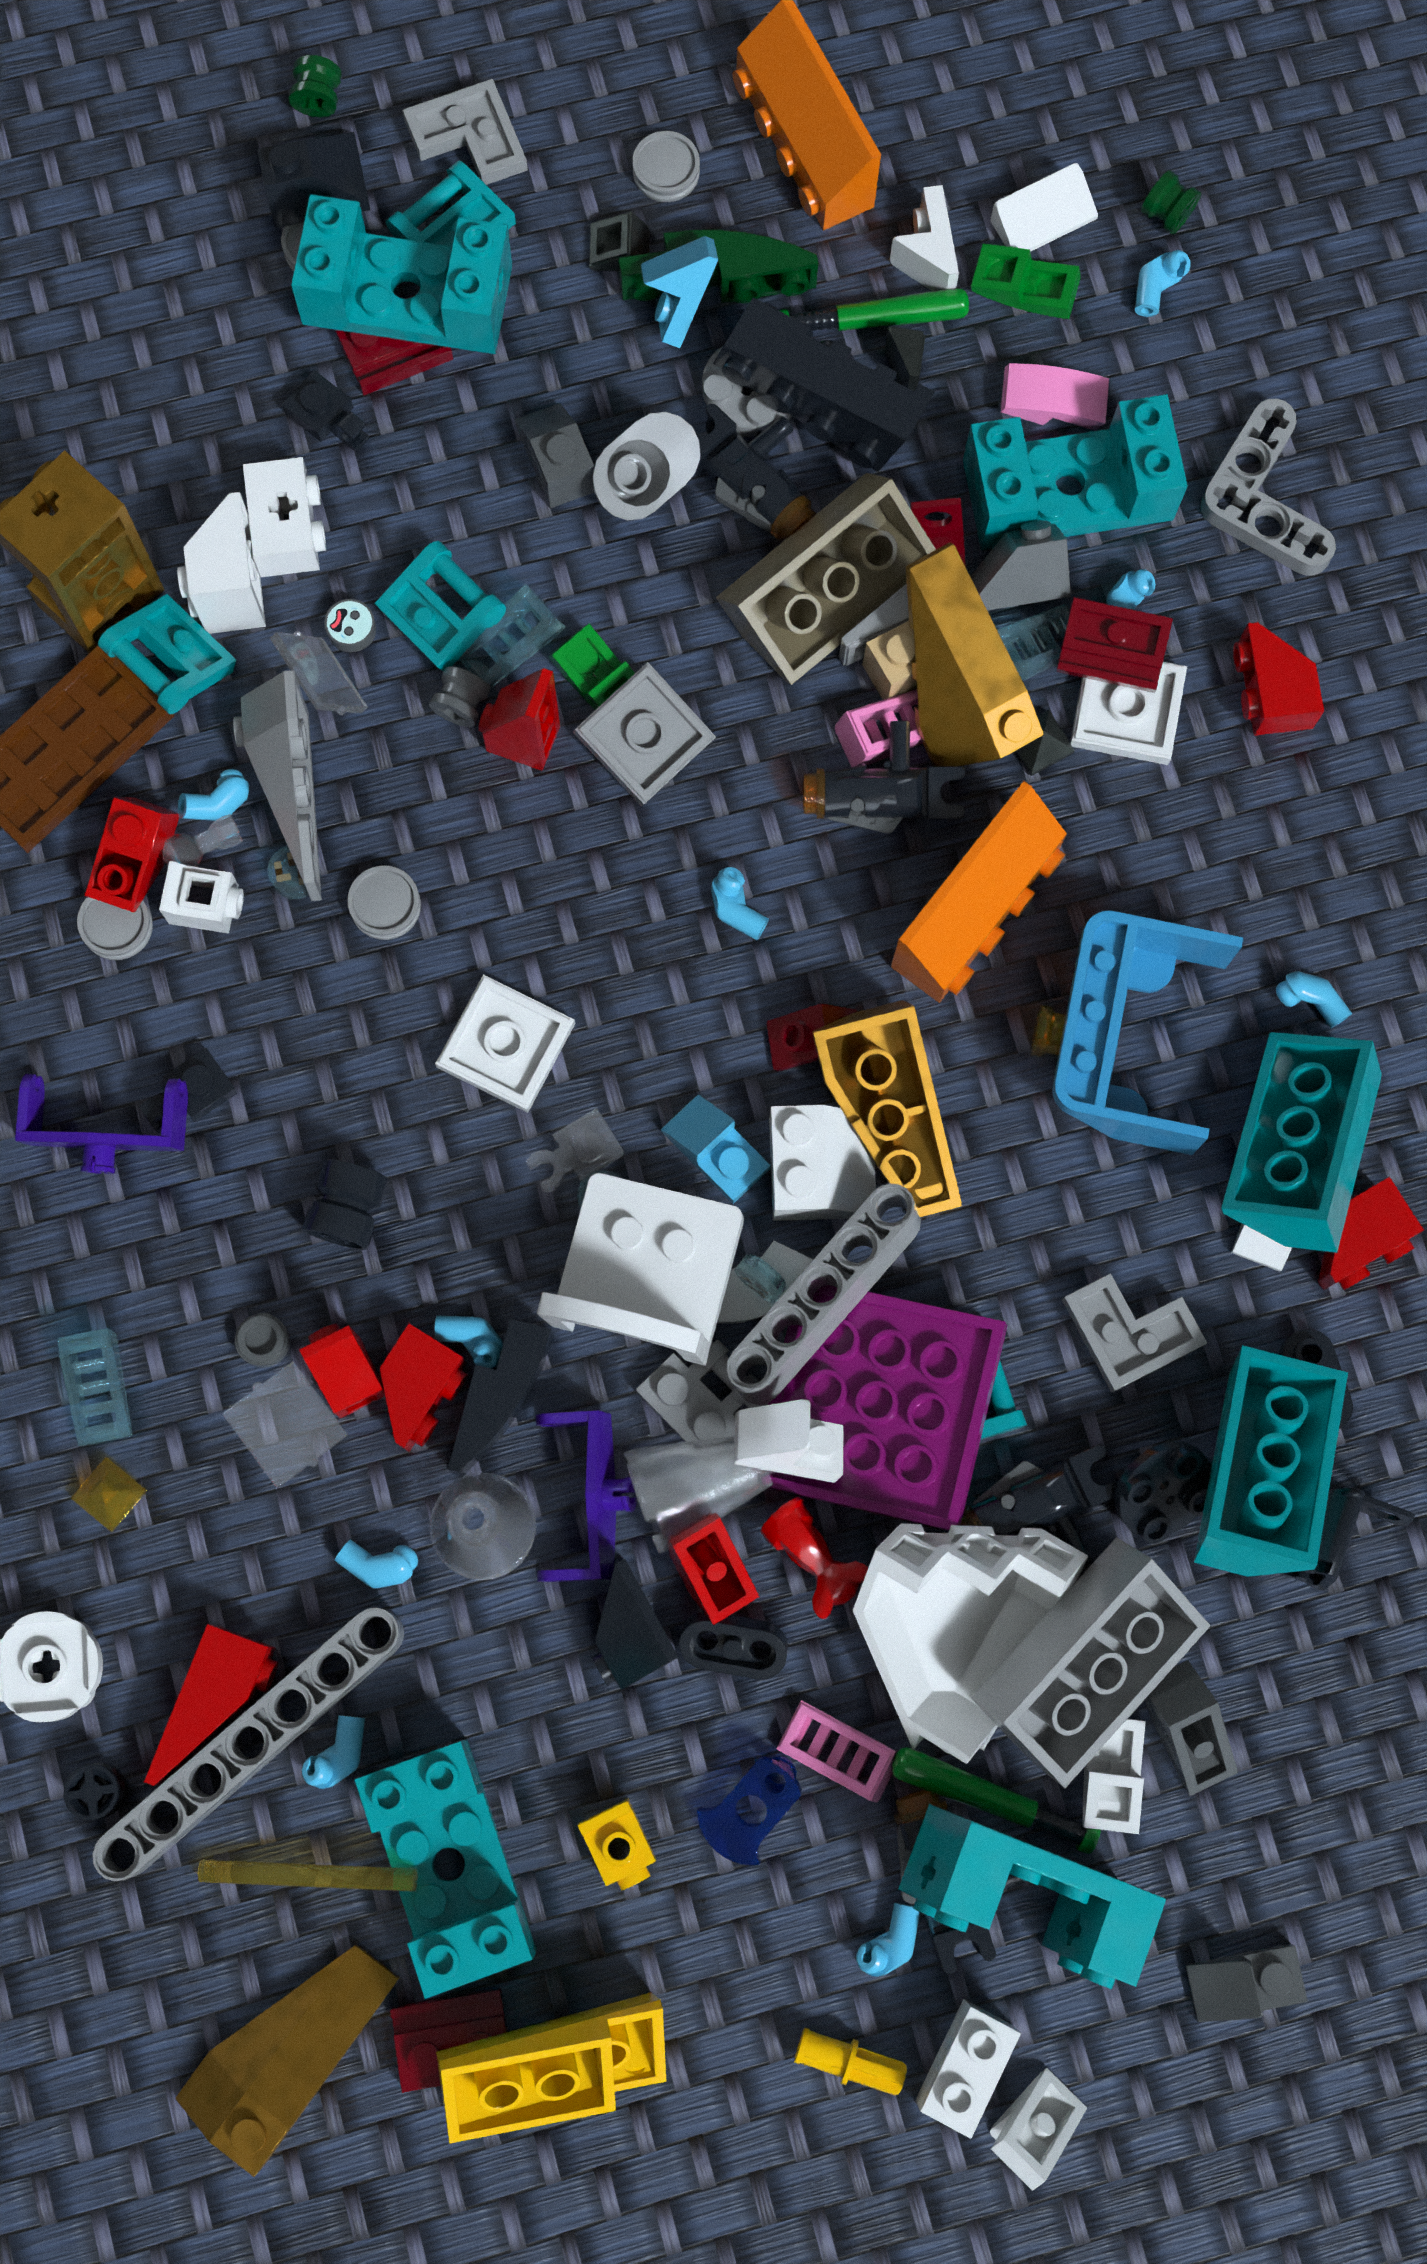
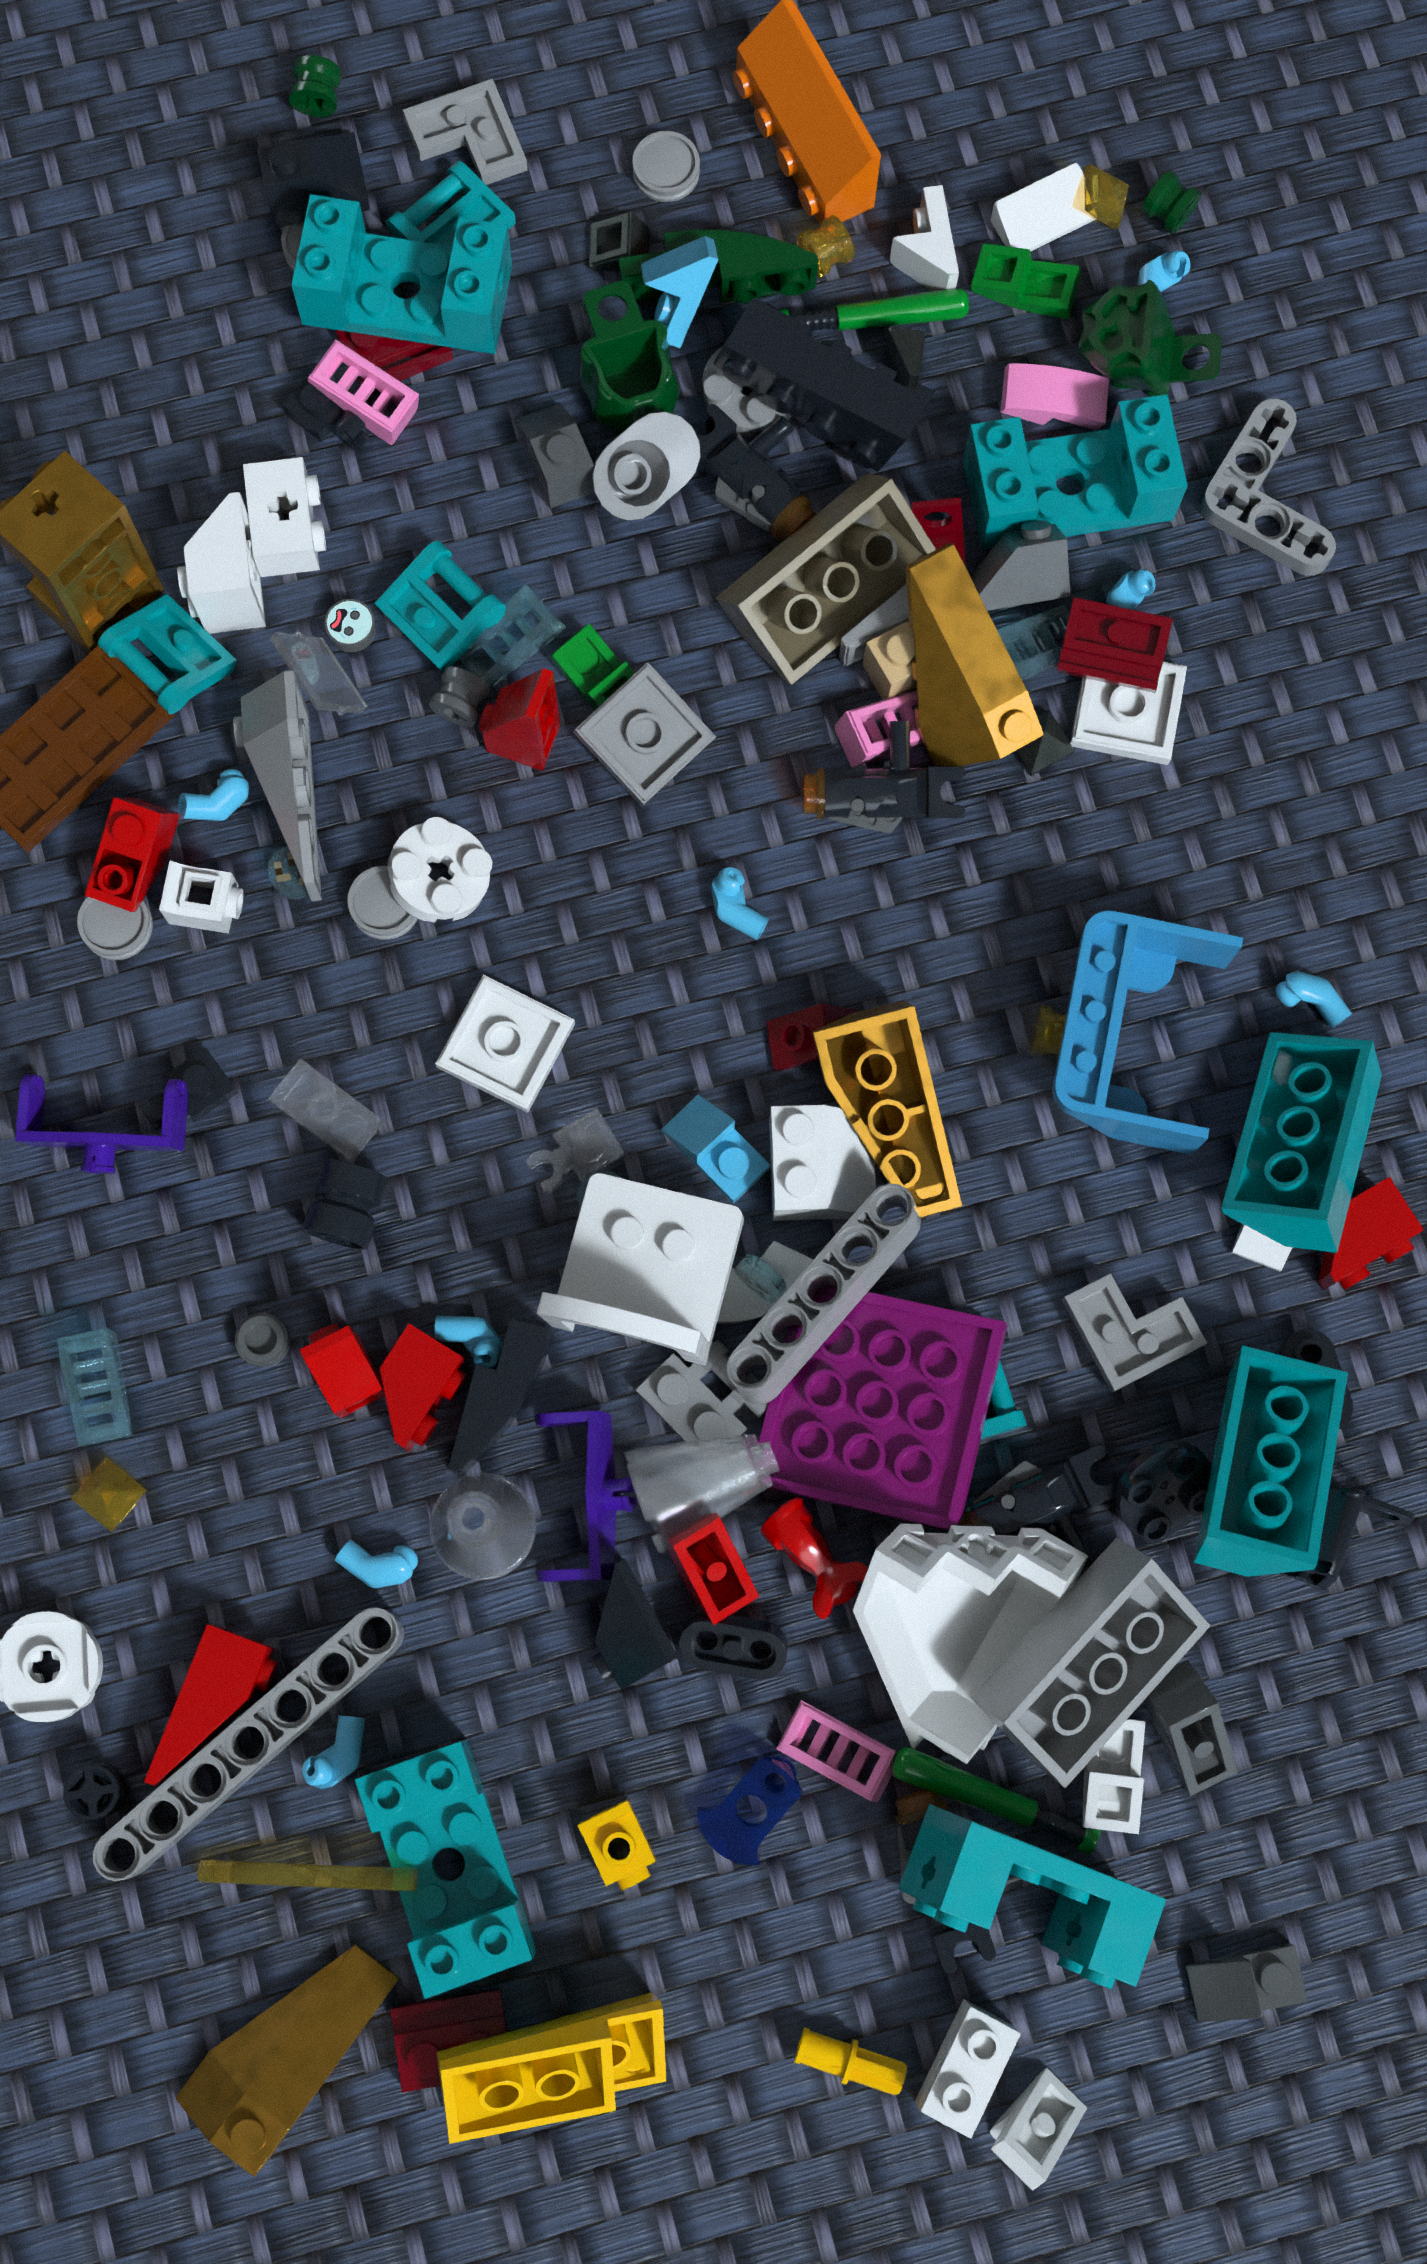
(189, 849): clear arm -> none
(285, 1424): clear piece -> none
(325, 1110): none -> clear plate
(390, 388): none -> bright pink slope
(445, 843): none -> white plate
(627, 364): none -> dark green piece
(788, 1441): white slope -> none
(829, 242): none -> clear yellow wheel
(893, 1947): medium azure arm -> none
(980, 895): orange slope -> none
(1104, 196): none -> clear yellow slope
(1135, 342): none -> dark green piece
(1279, 683): red slope -> none

